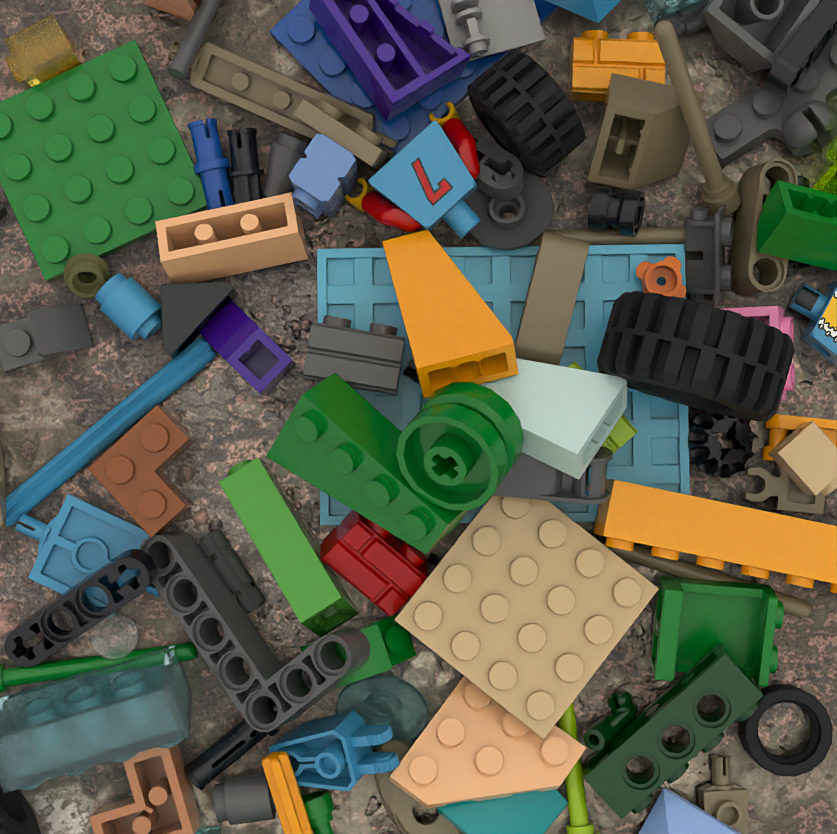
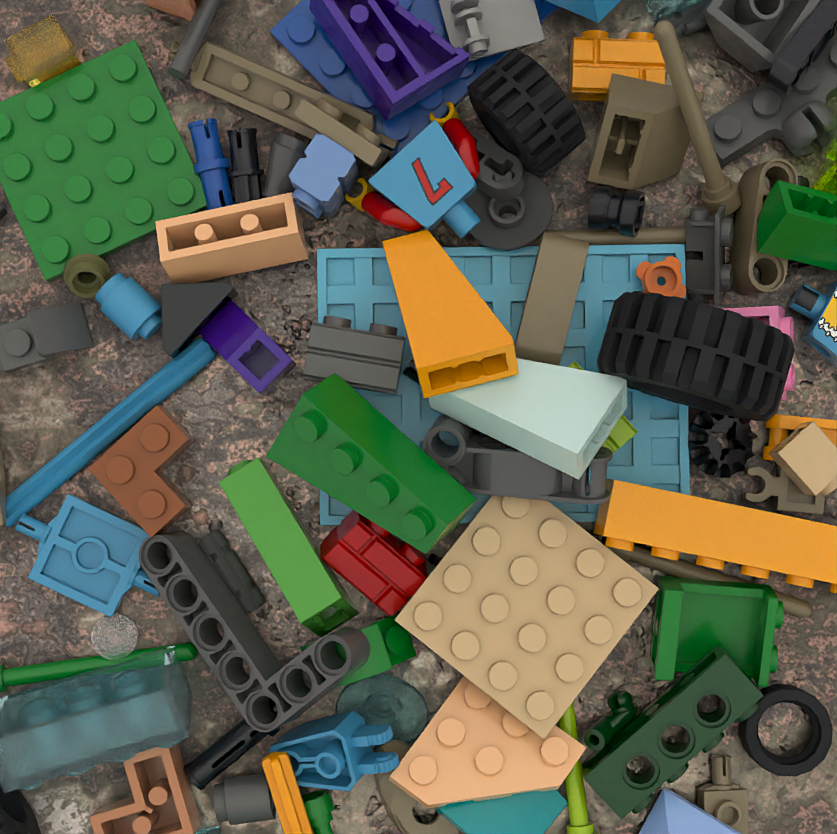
(81, 610): black beam -> none
(460, 446): green wheel -> none

